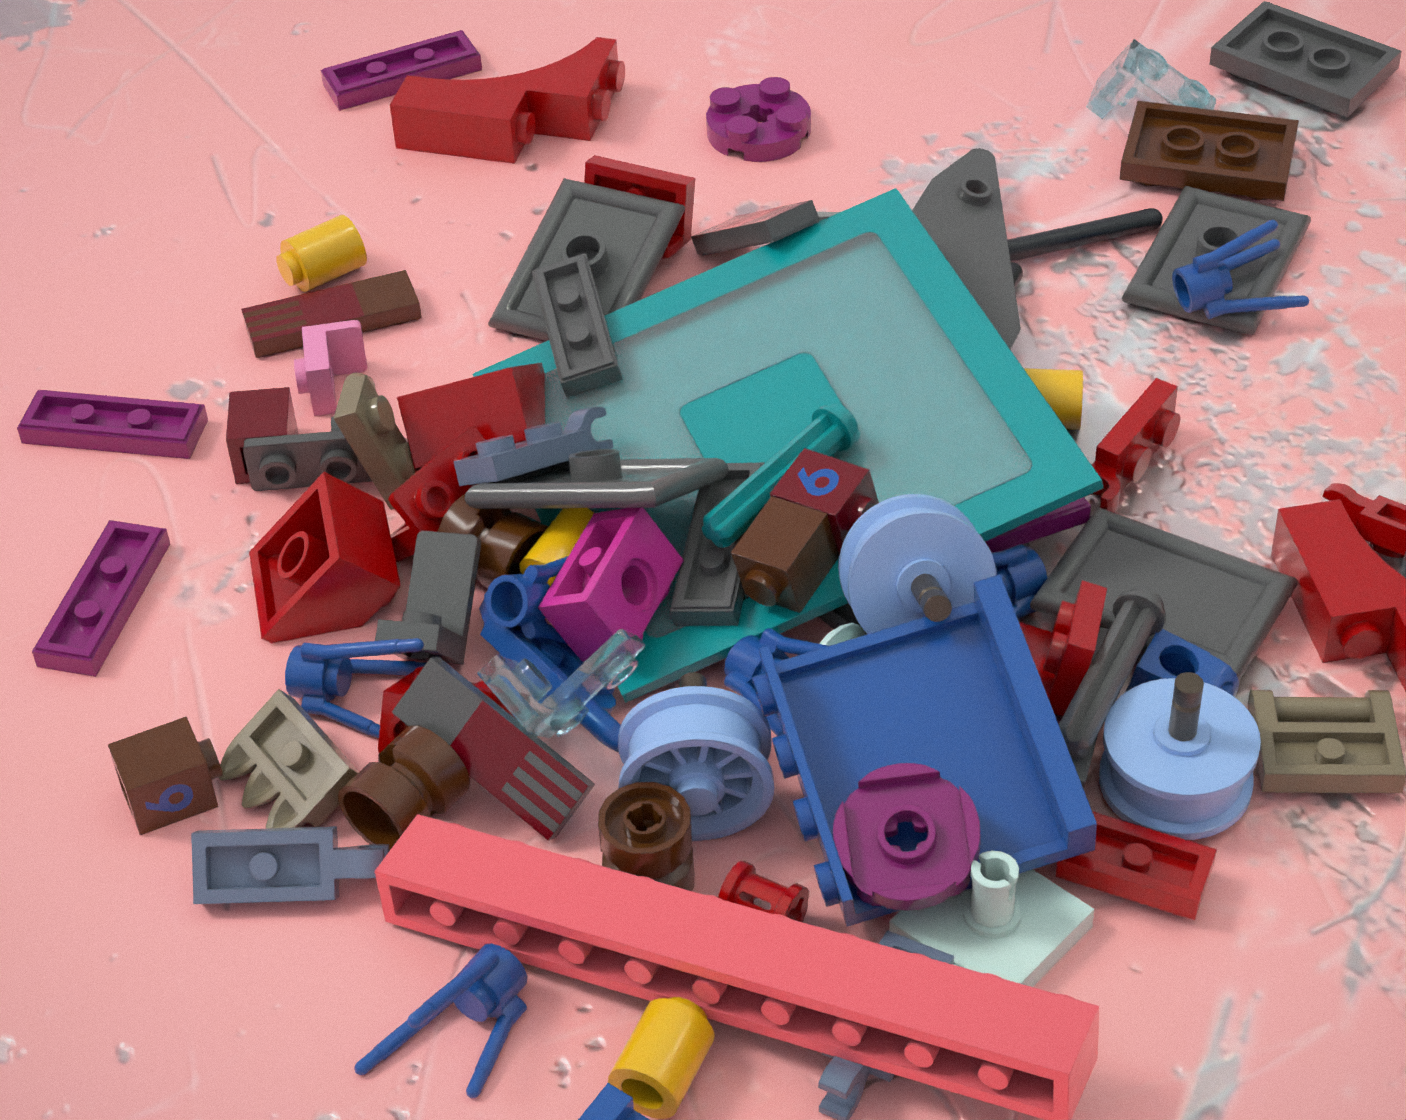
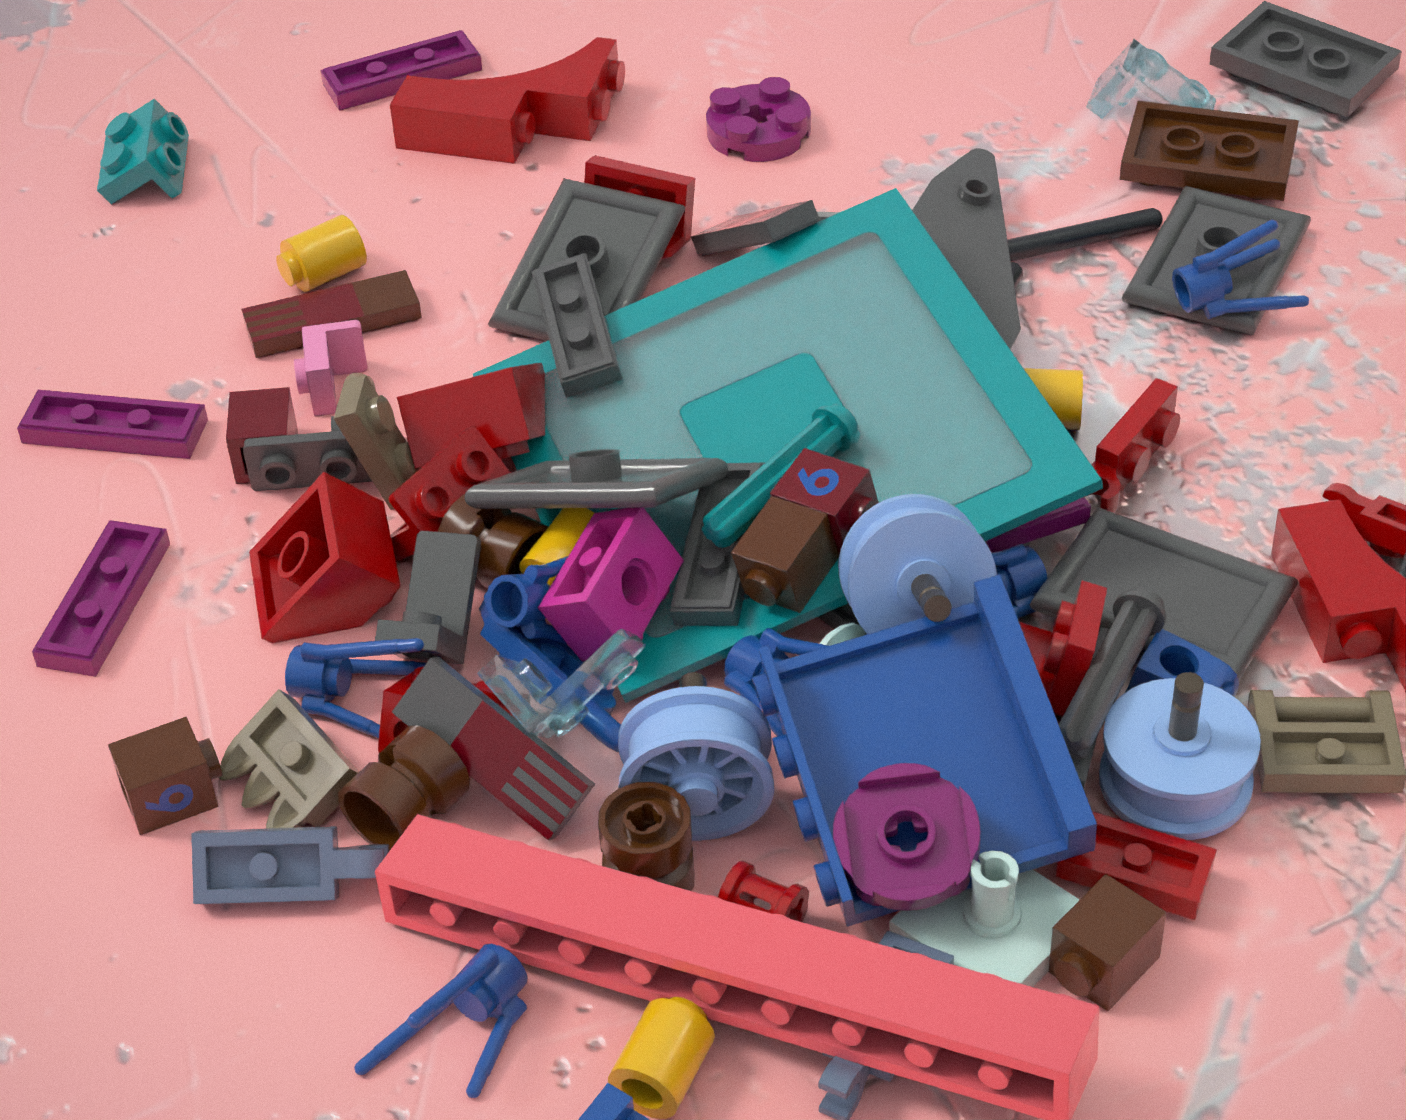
(143, 148): none -> teal bracket
(543, 447): sand blue plate -> none
(1106, 942): none -> reddish brown brick

